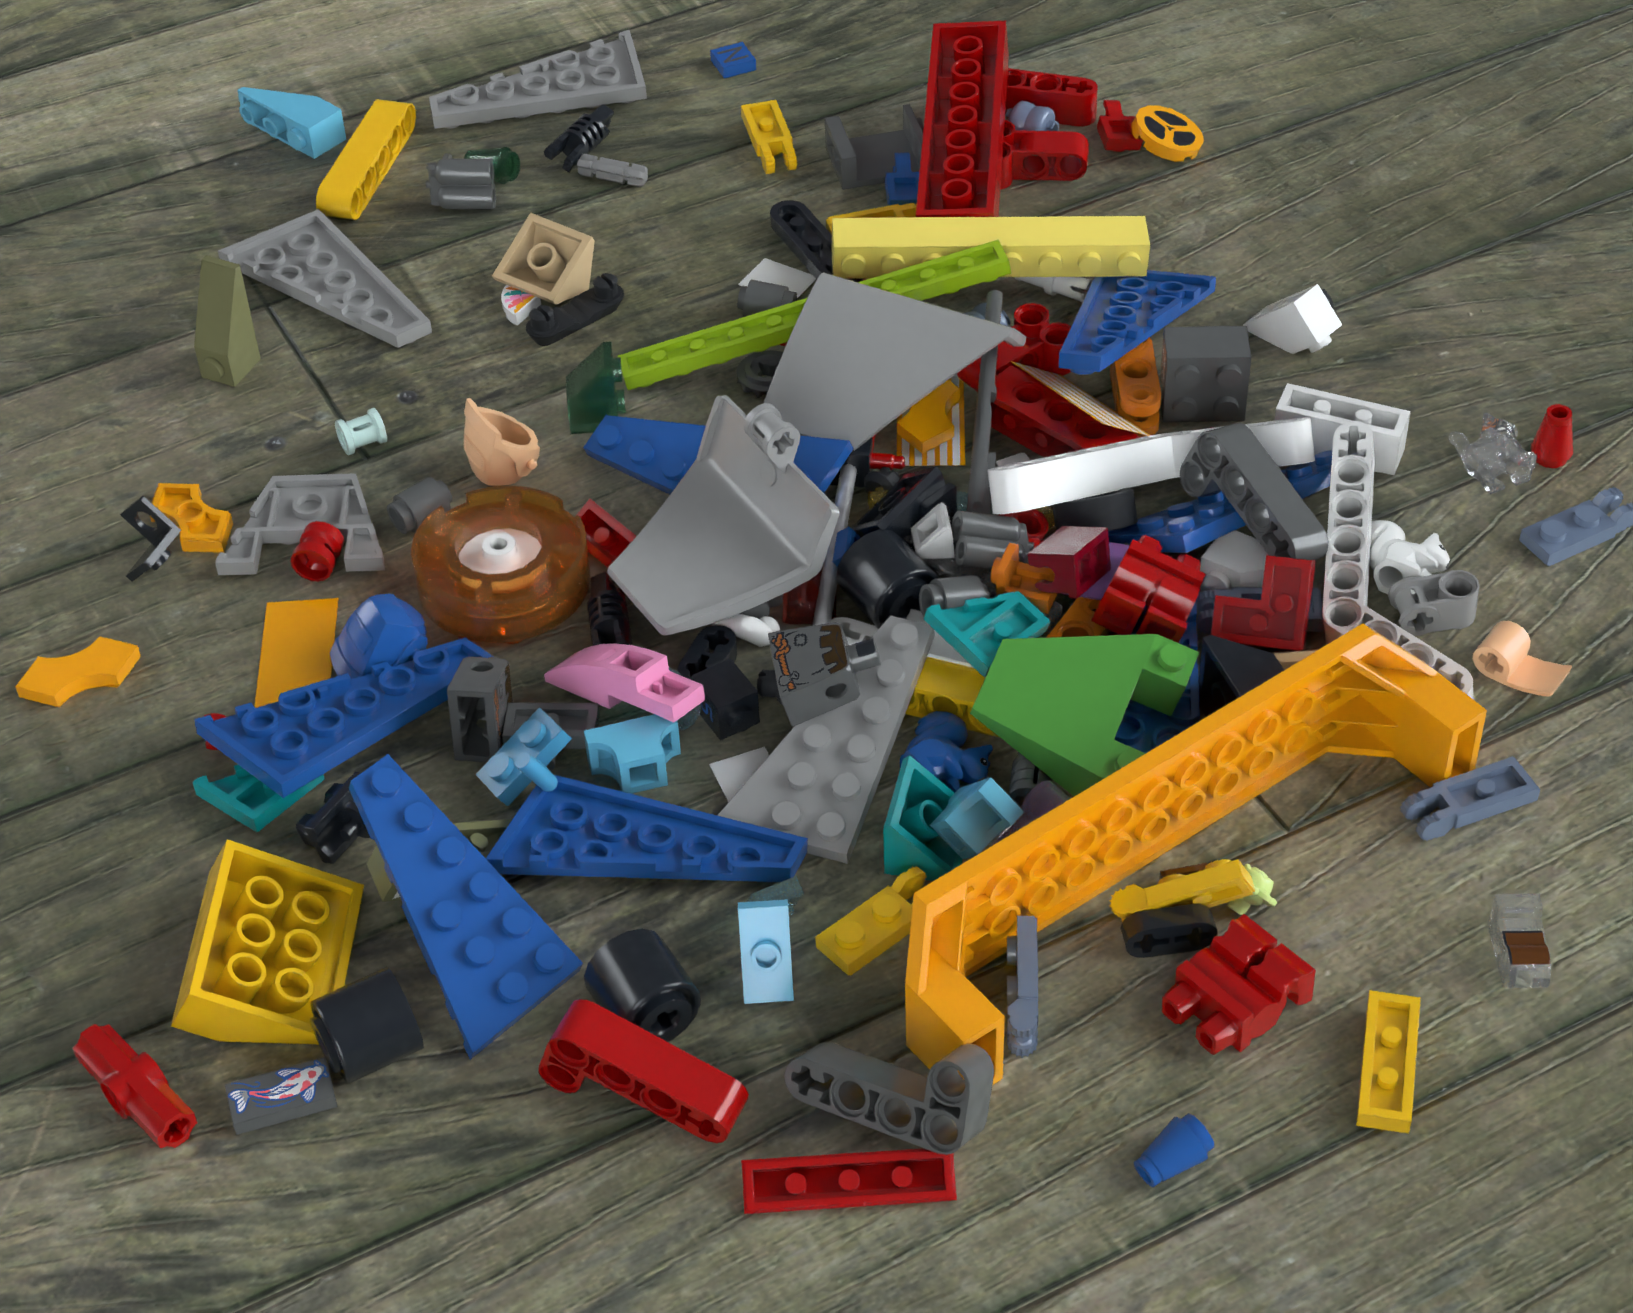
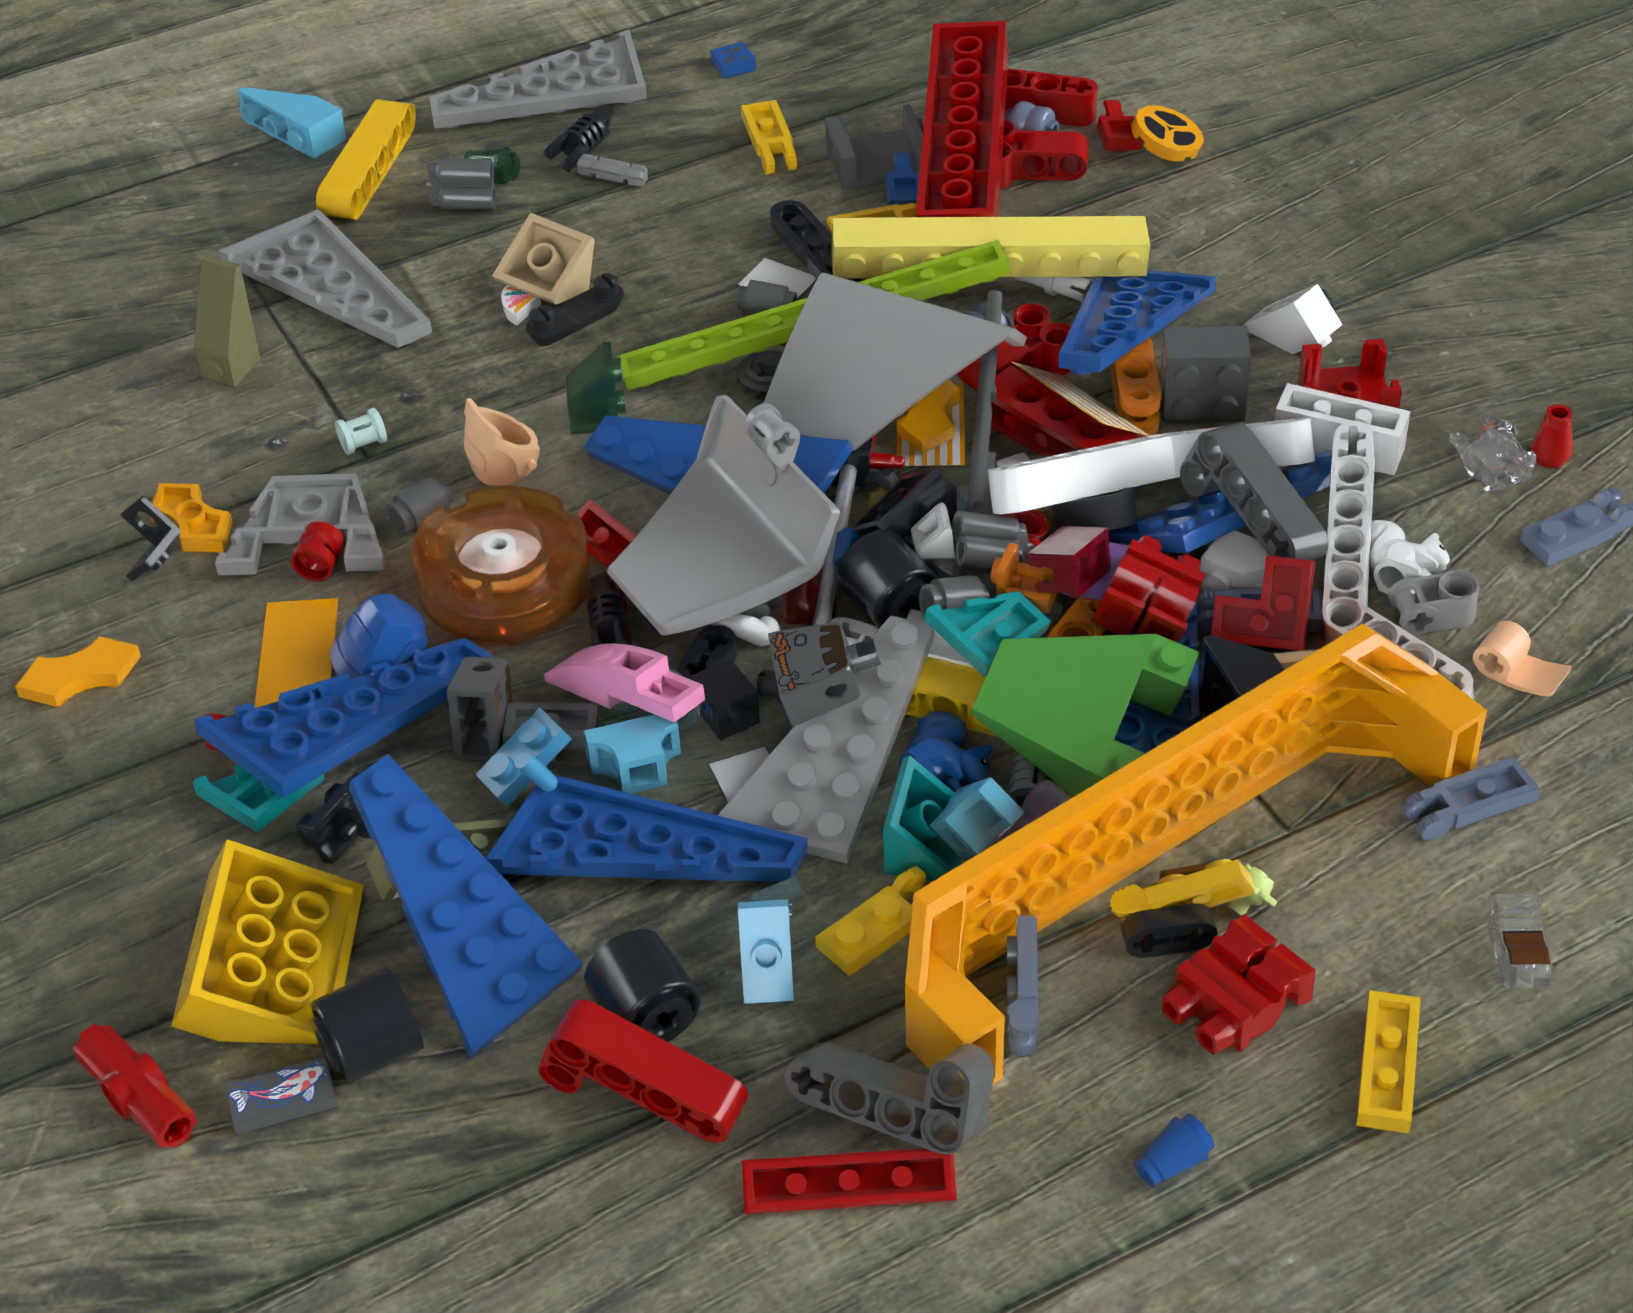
(1358, 382): none -> red panel

